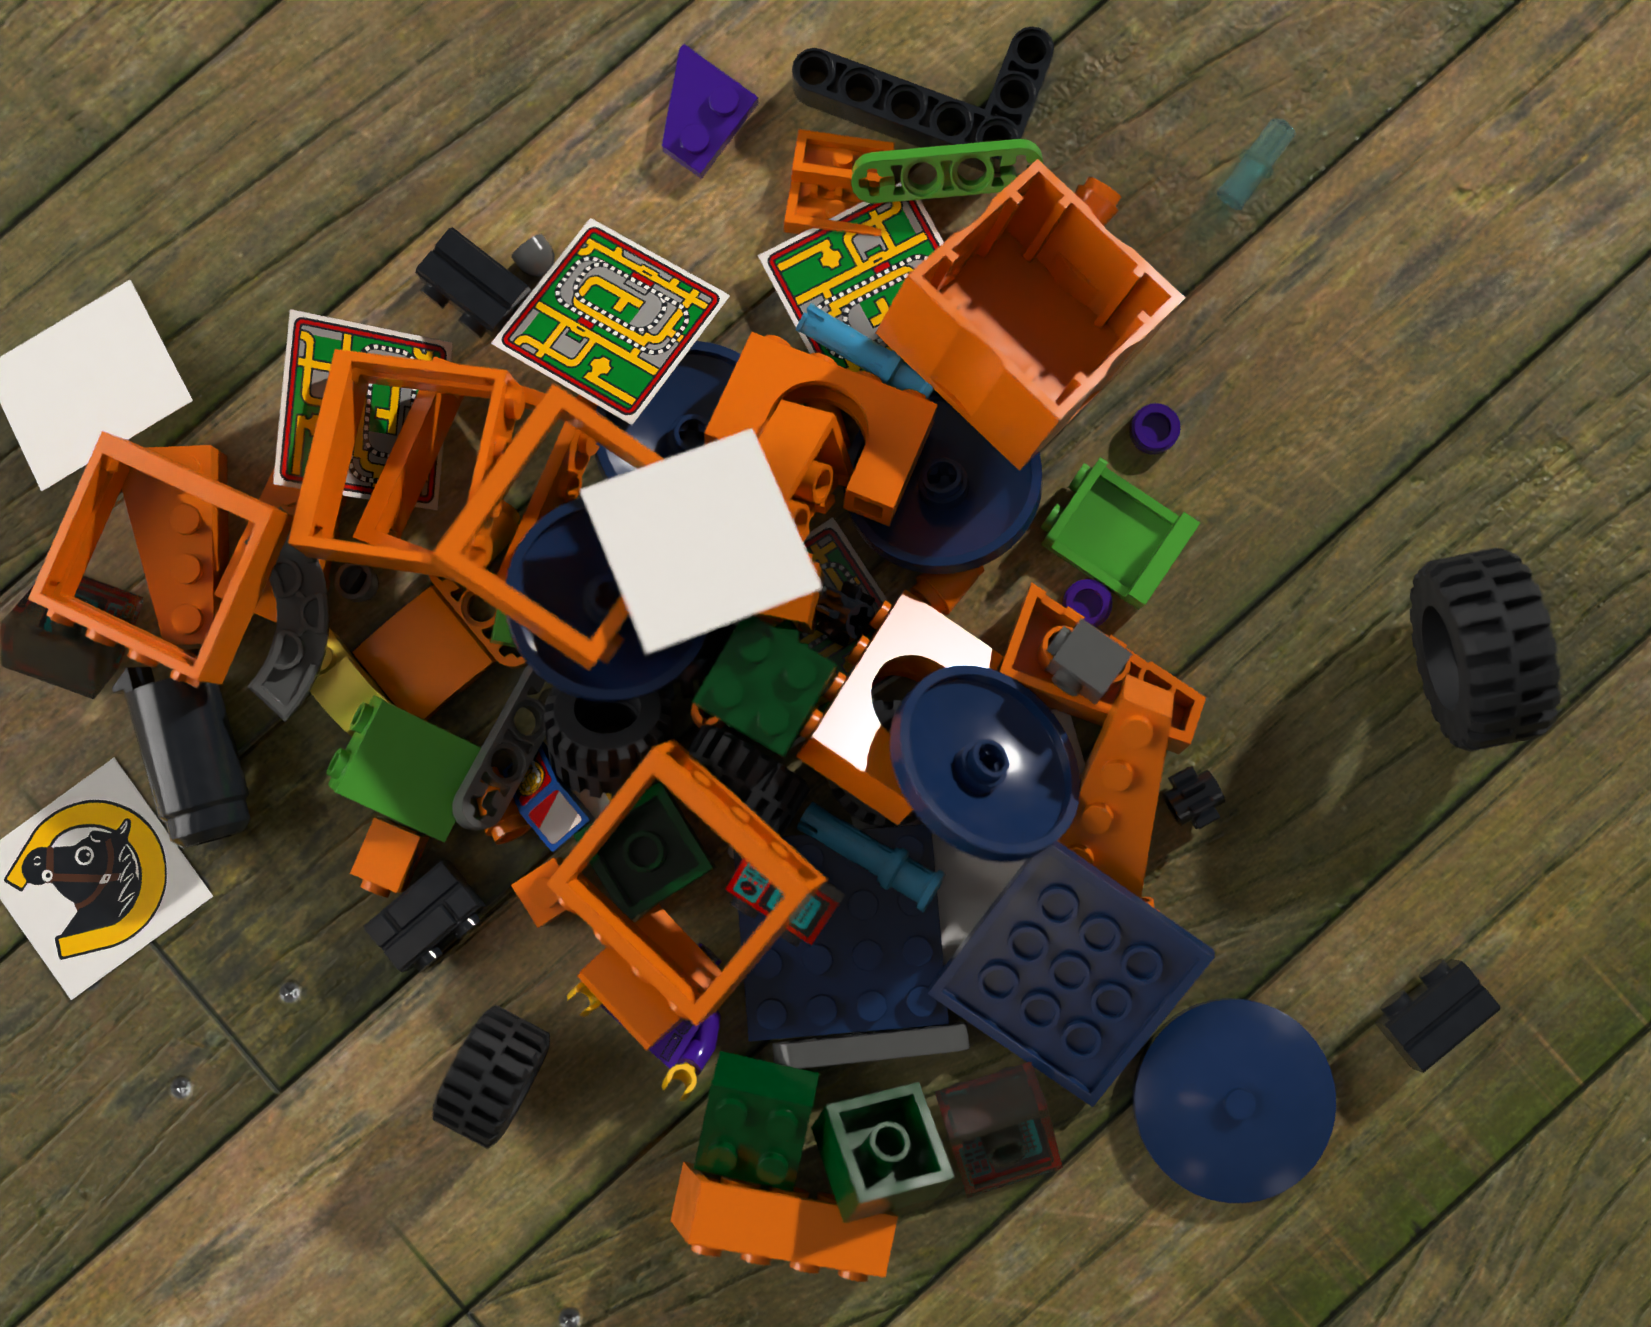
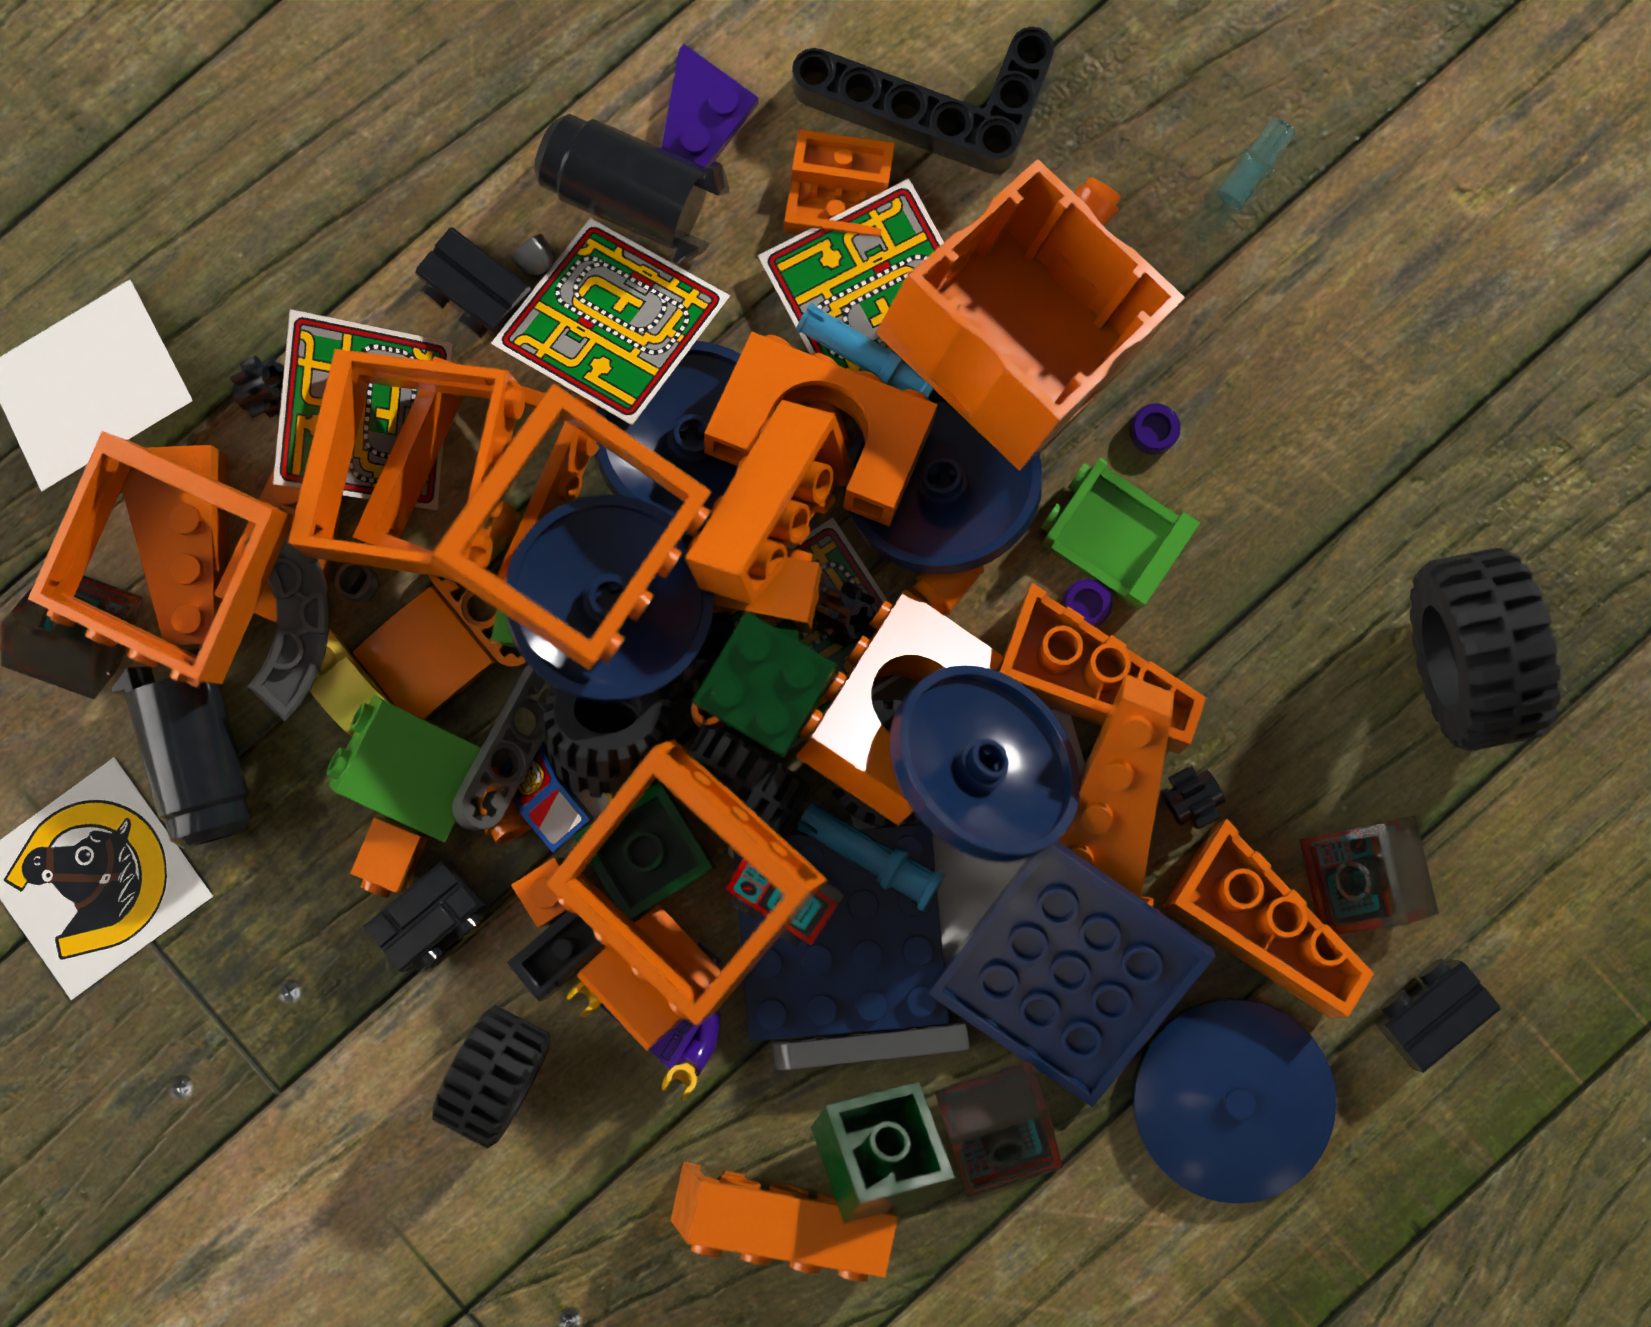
(259, 386): none -> black gear
(556, 955): none -> black brick
(628, 182): none -> black piece
(700, 540): white sticker -> none
(756, 1121): dark green brick -> none
(946, 162): bright green beam -> none
(1085, 661): dark grey brick -> none
(1257, 918): none -> orange wedge
(1369, 876): none -> clear smoke slope

